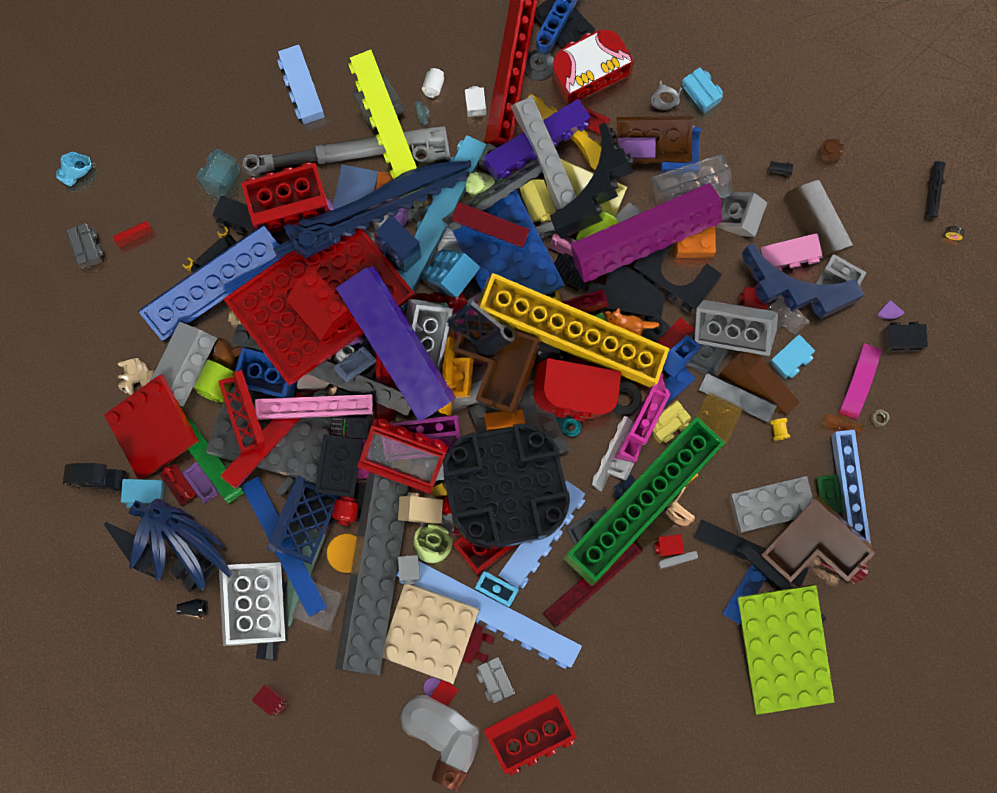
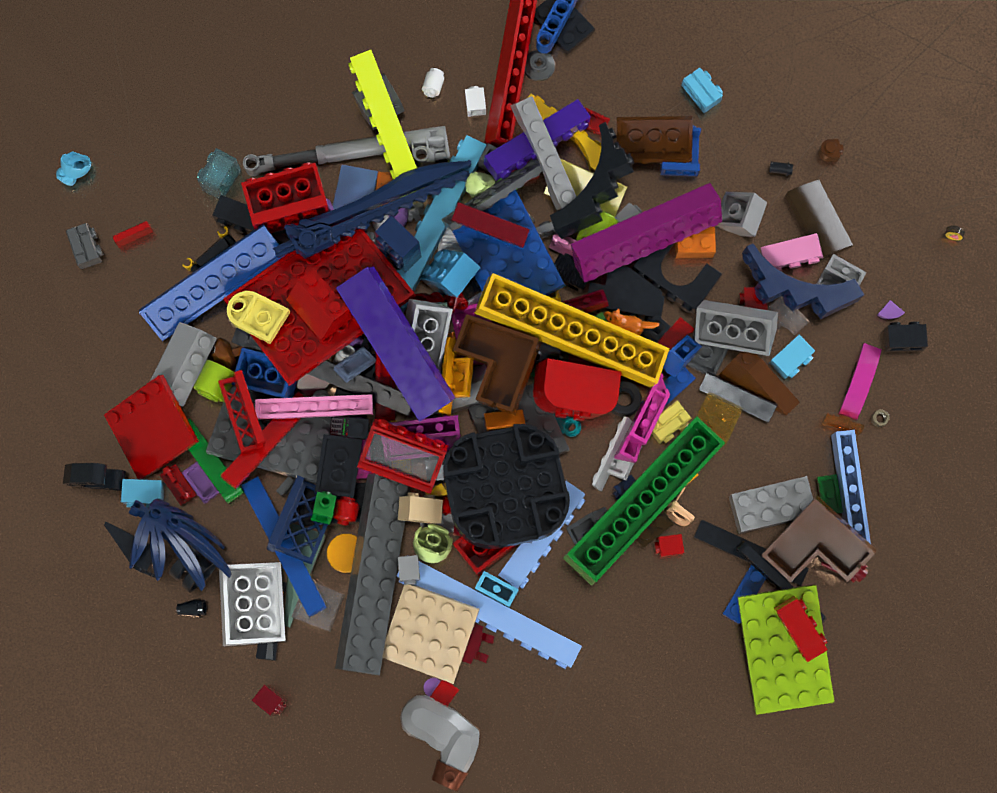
(134, 372): tan animal -> none
(258, 316): none -> light yellow plate
(301, 84): light blue brick -> none
(323, 507): none -> green brick
(422, 112): clear light blue plate -> none
(490, 339): black piece -> none
(495, 680): light grey brick -> none
(532, 720): red brick -> none
(537, 200): light yellow brick -> none
(583, 590): dark red tile -> none
(590, 65): brick -> none
(638, 146): medium lavender tile -> none
(661, 105): light grey piece -> none
(677, 560): light grey tile -> none
(690, 177): clear brick -> none
(780, 429): yellow bush -> none
(801, 628): none -> red brick
(933, 210): black pin -> none

